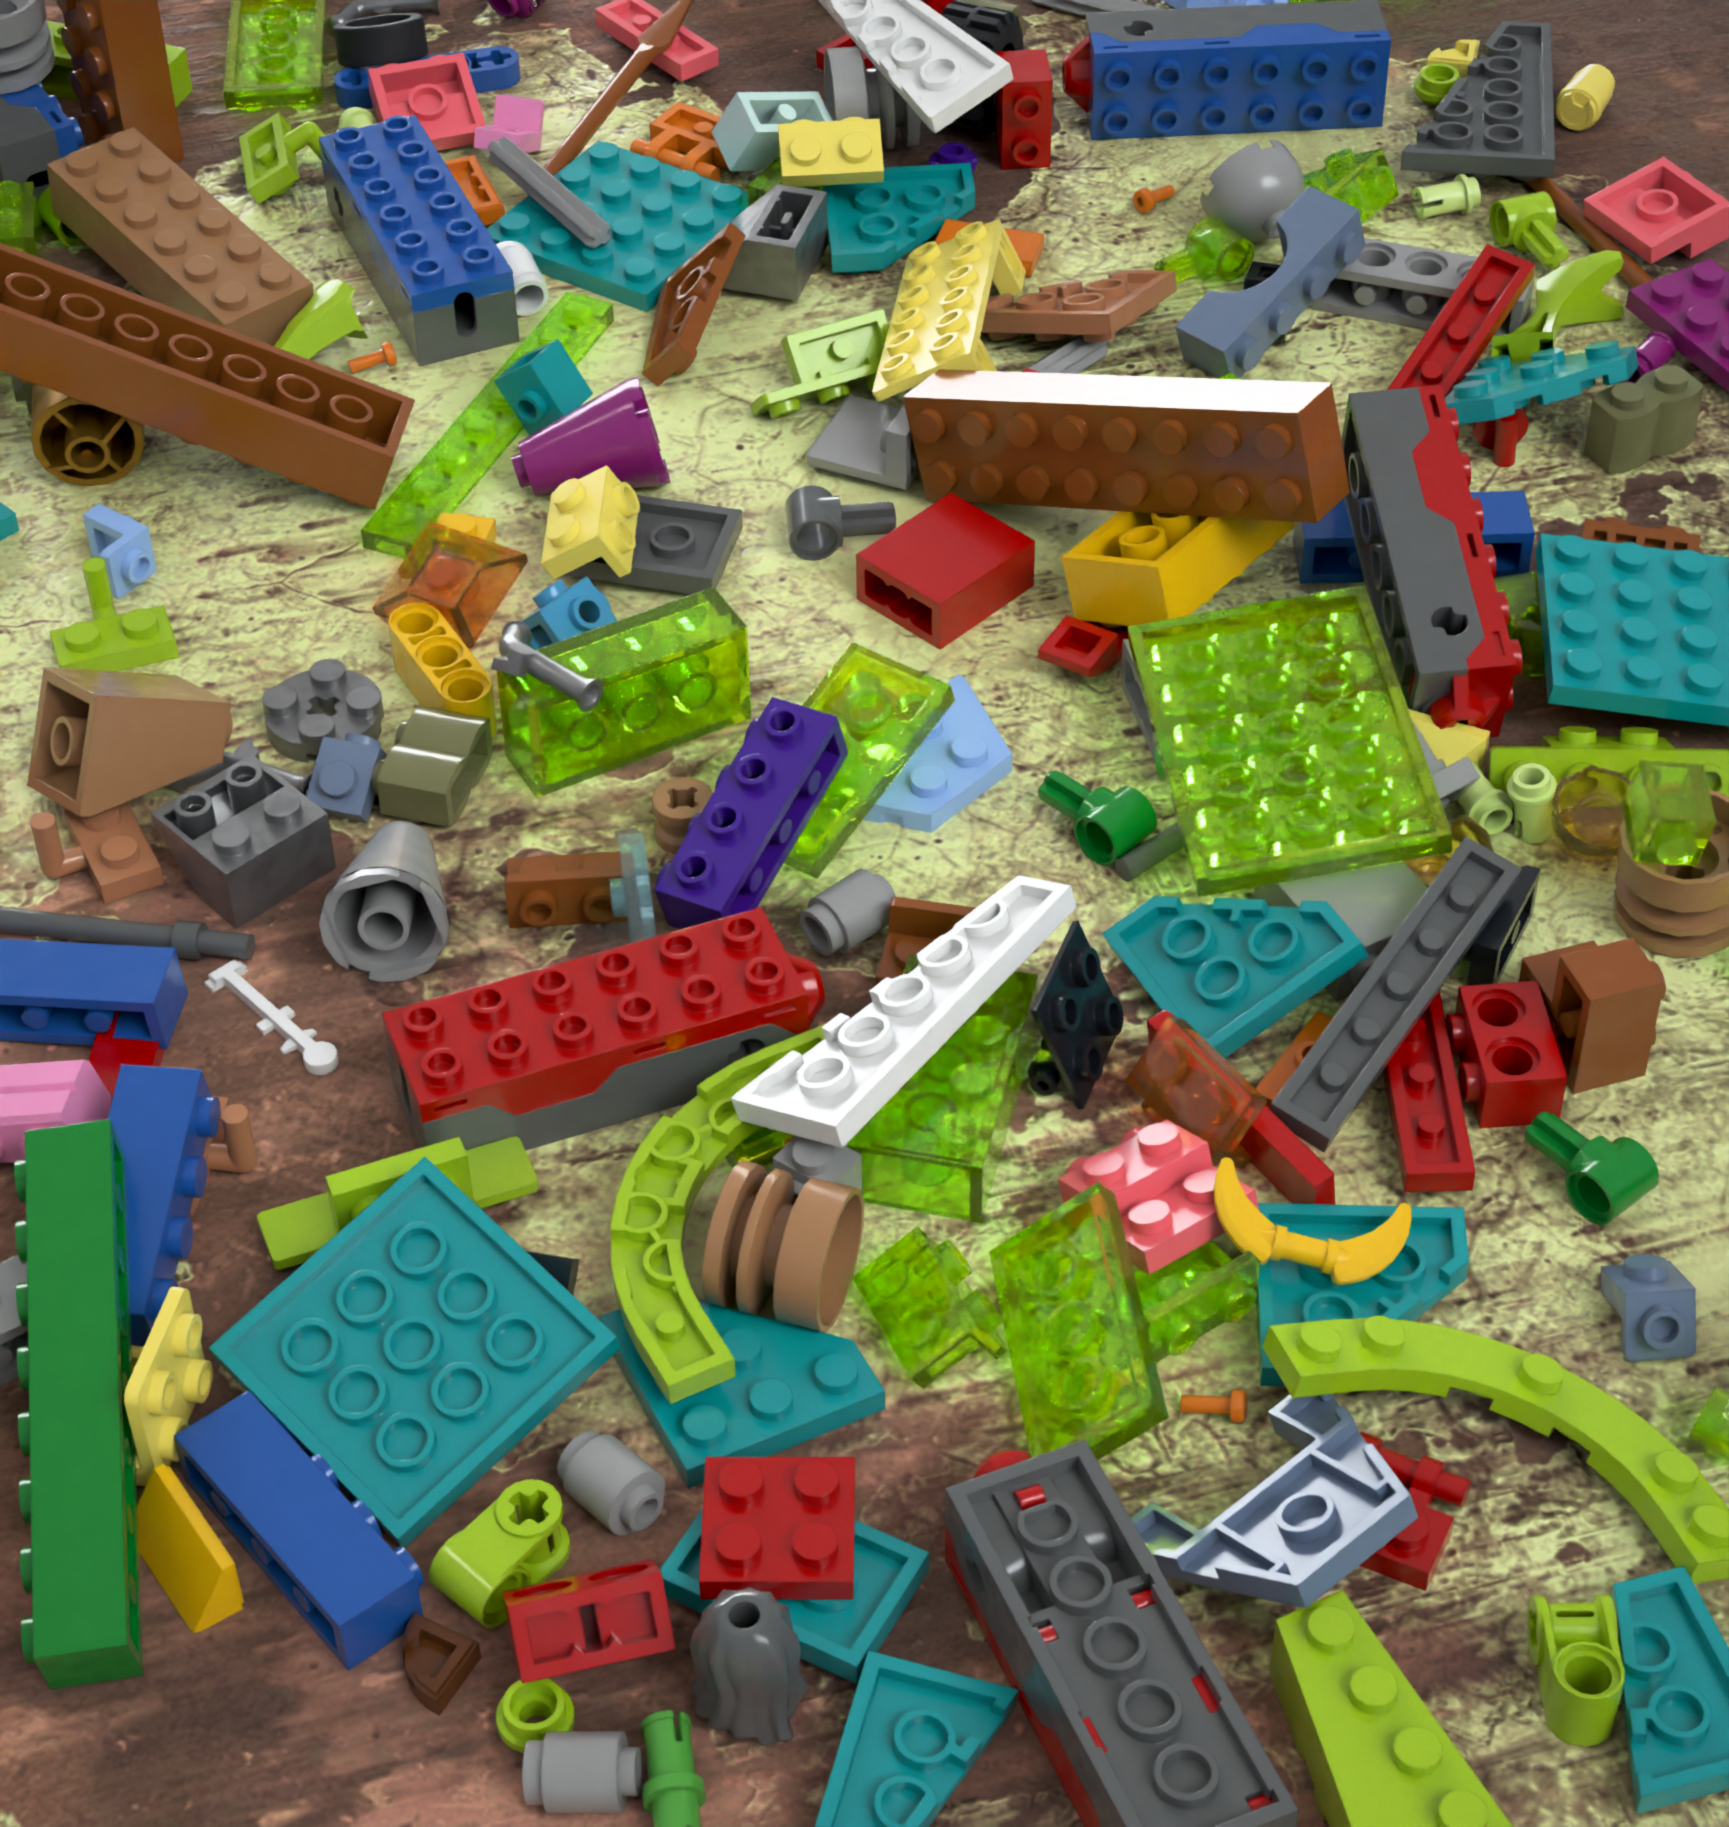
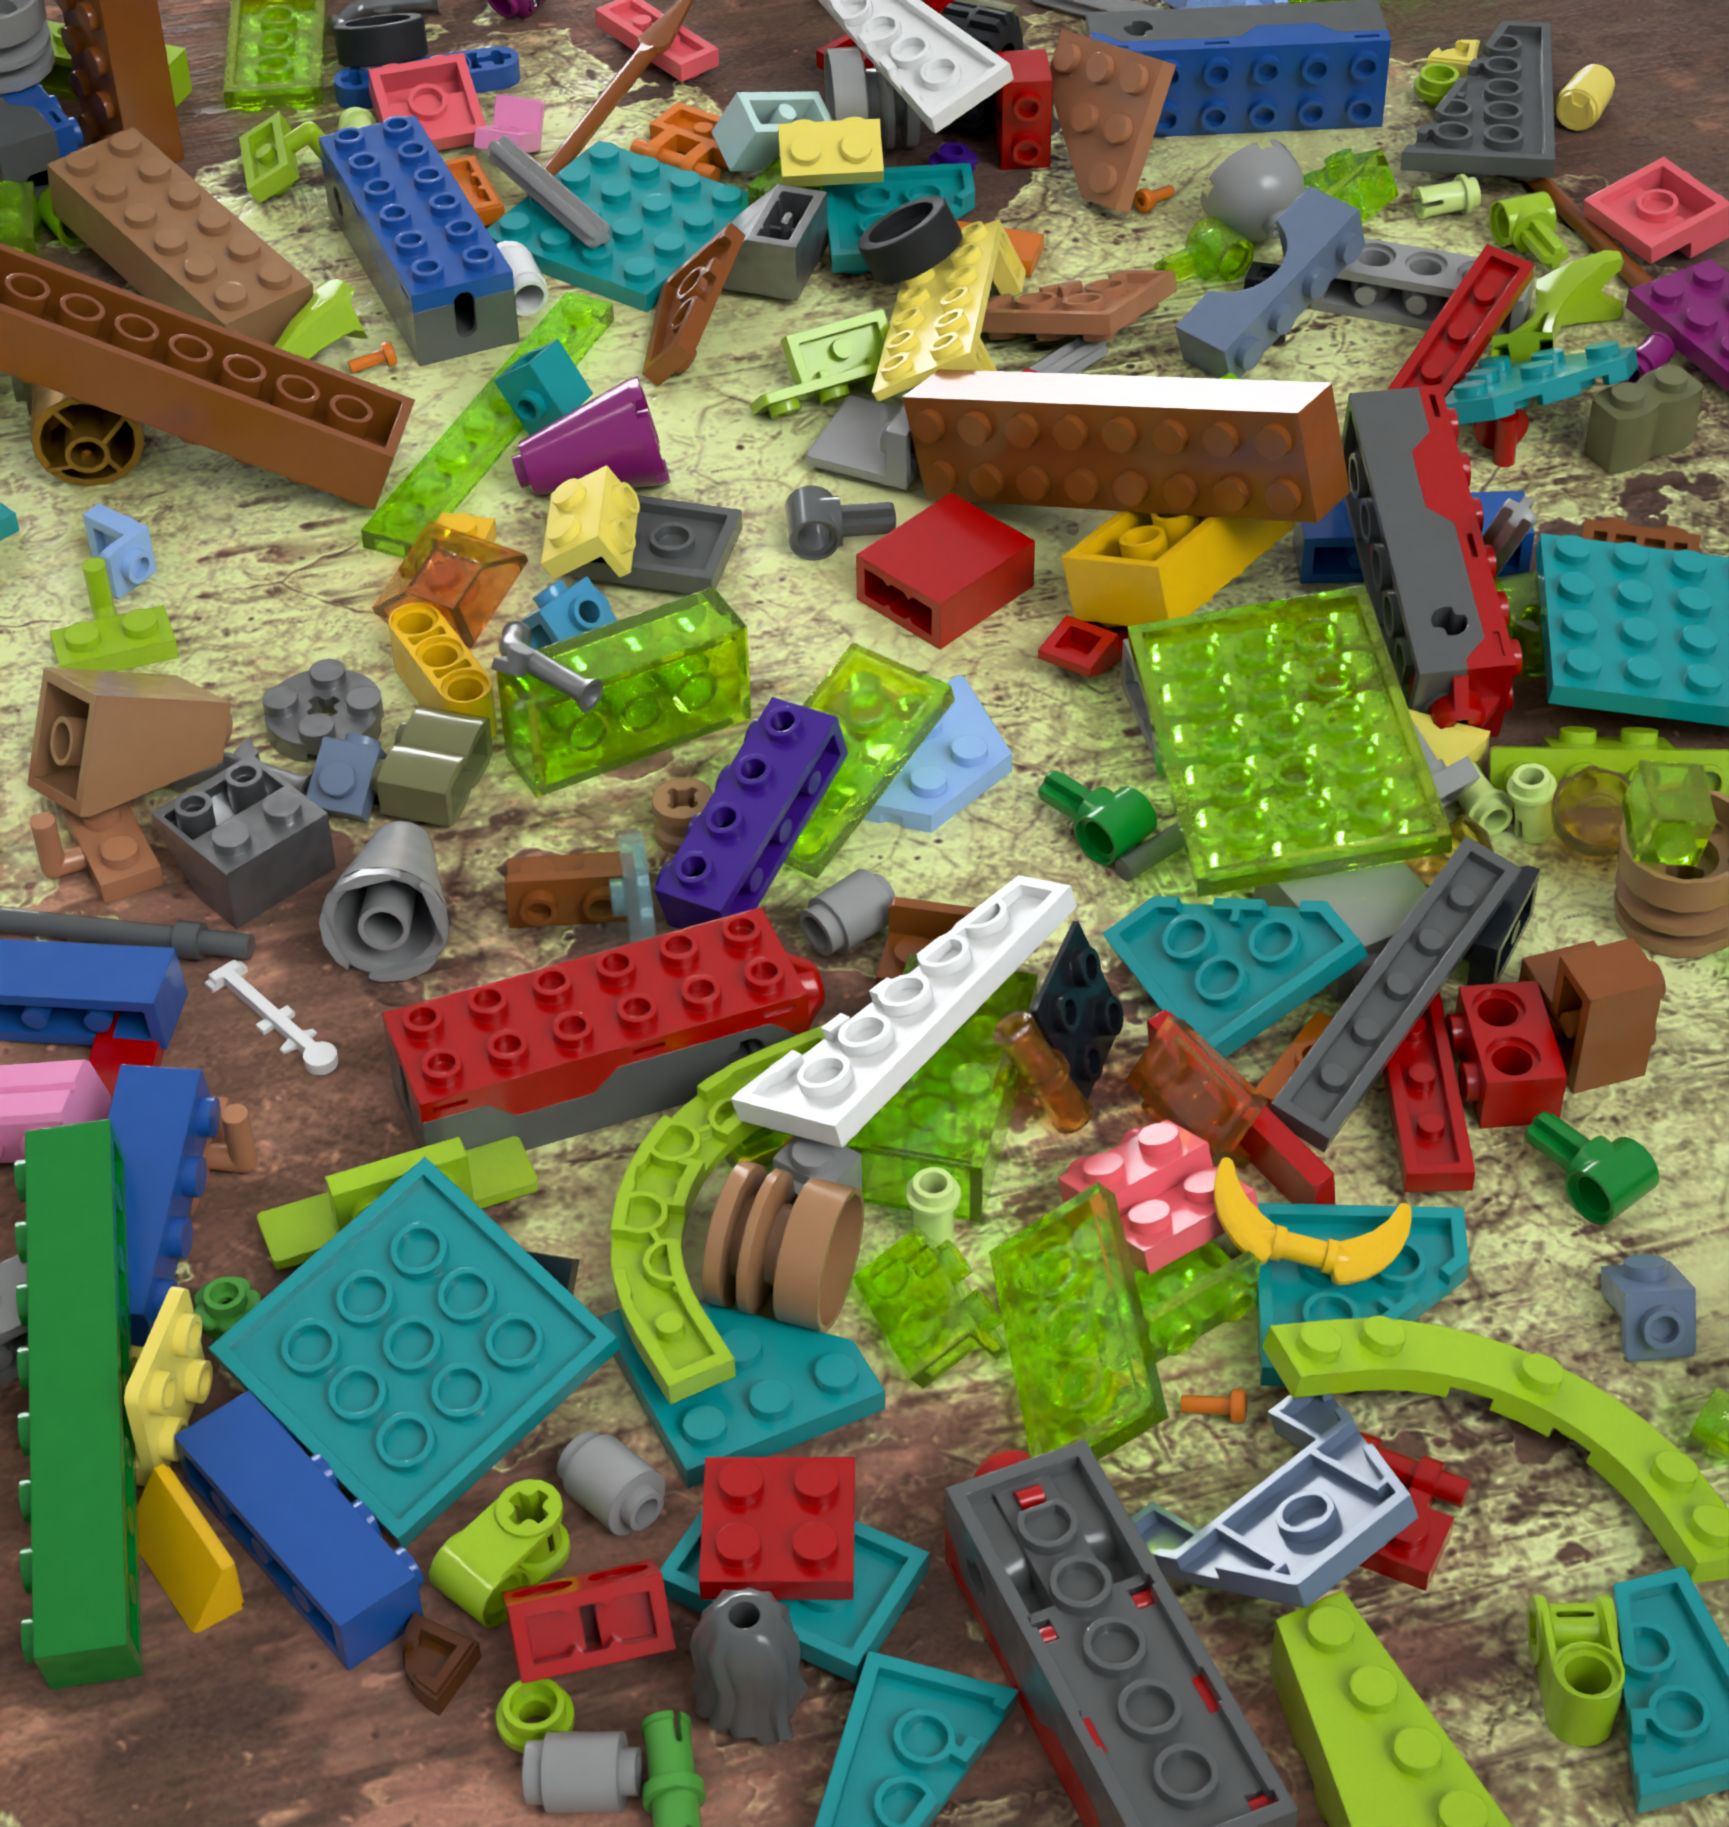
(224, 1304): none -> bright green plate
(910, 240): none -> black tyre
(933, 1198): none -> yellowish green pin
(1043, 1072): none -> clear orange pin
(1107, 114): none -> nougat plate
(1509, 529): none -> light grey axle

